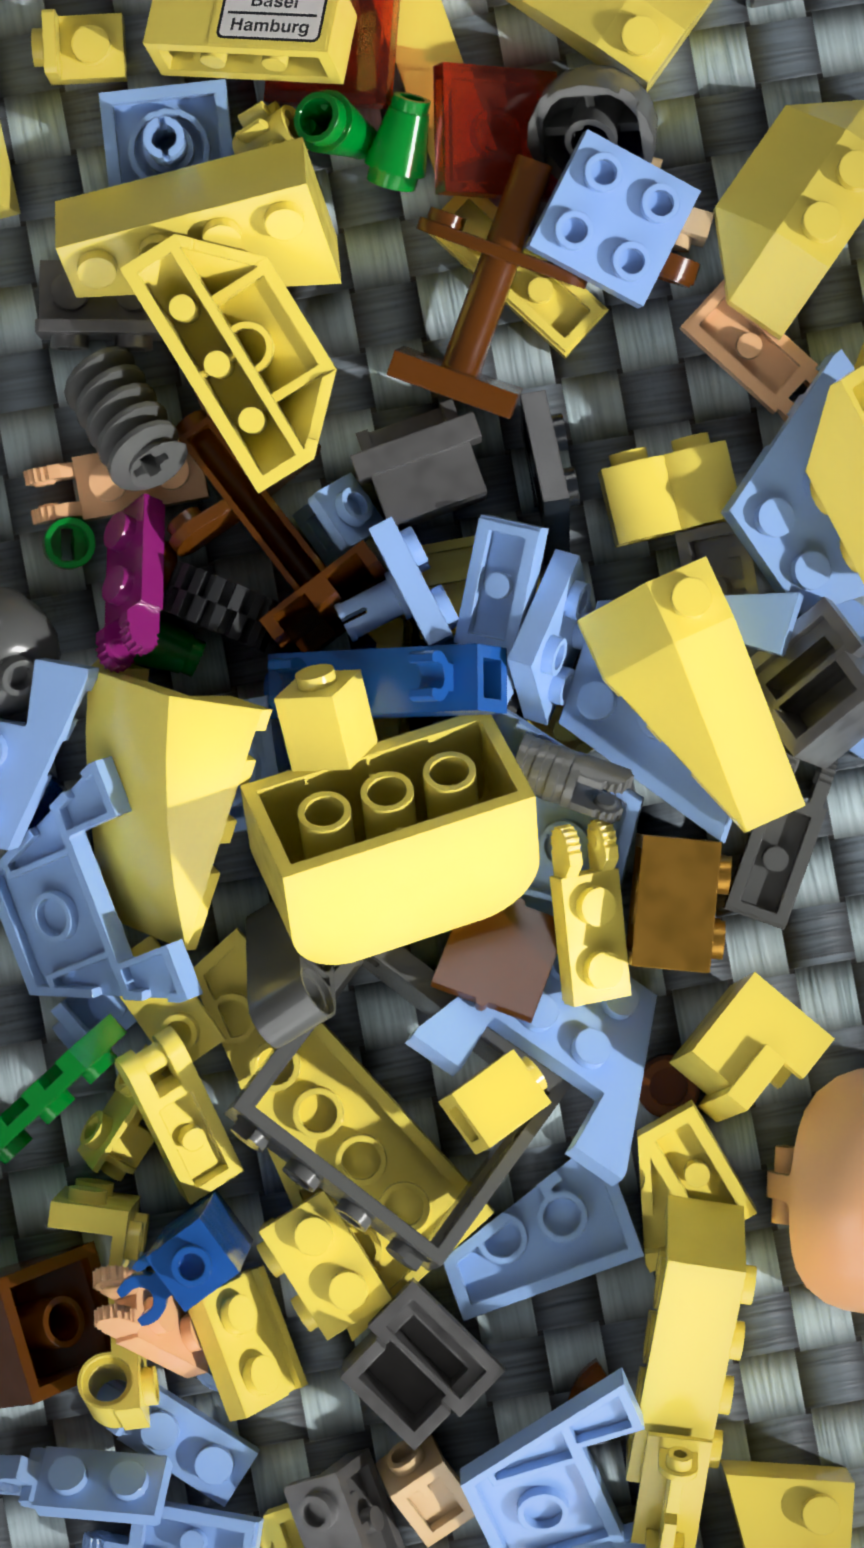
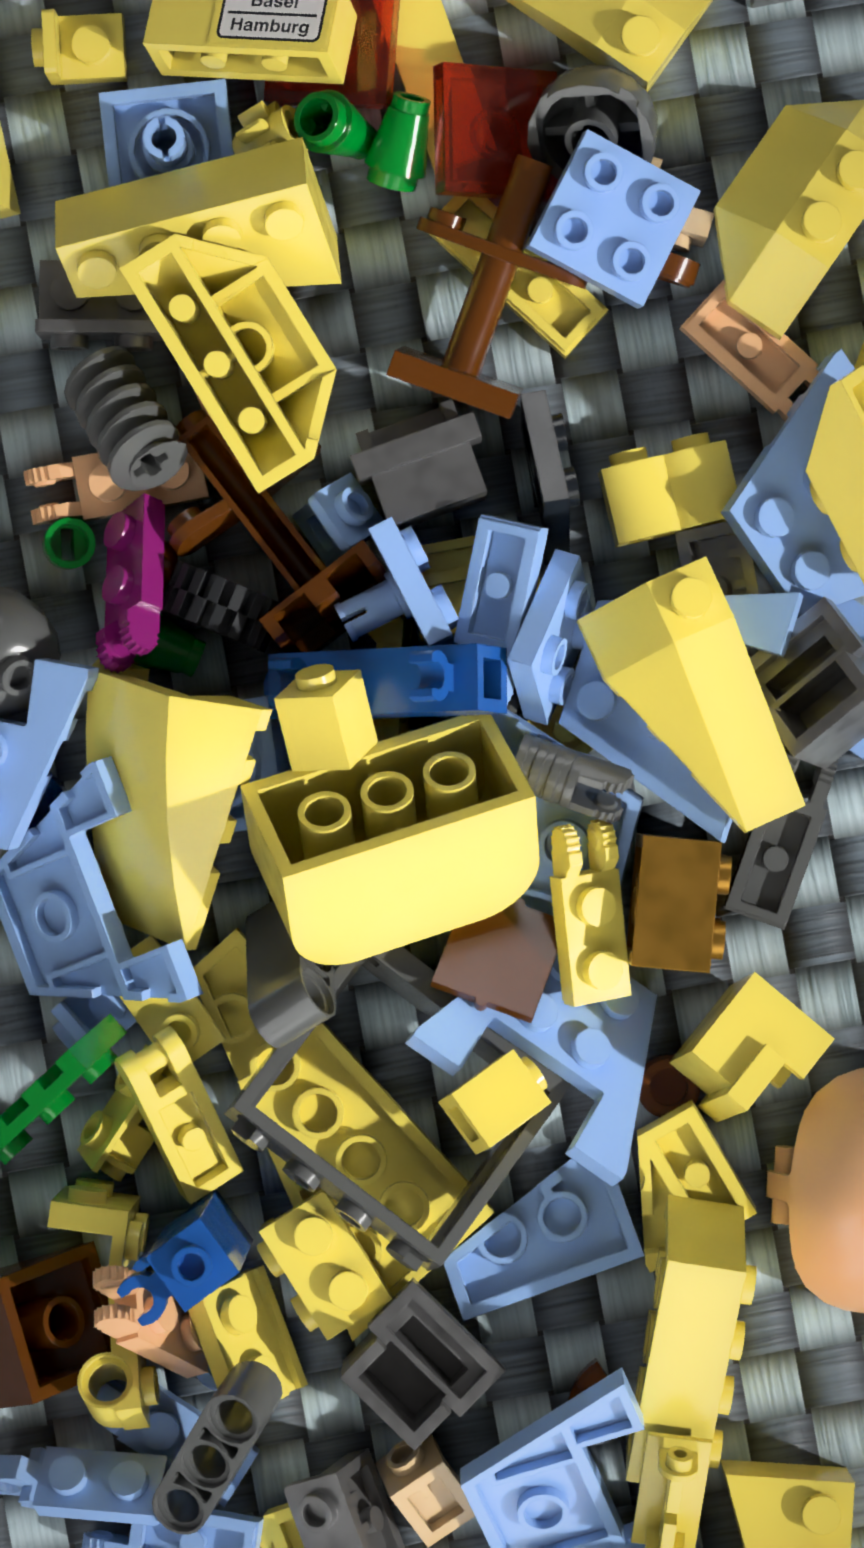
(217, 1447): none -> dark grey beam

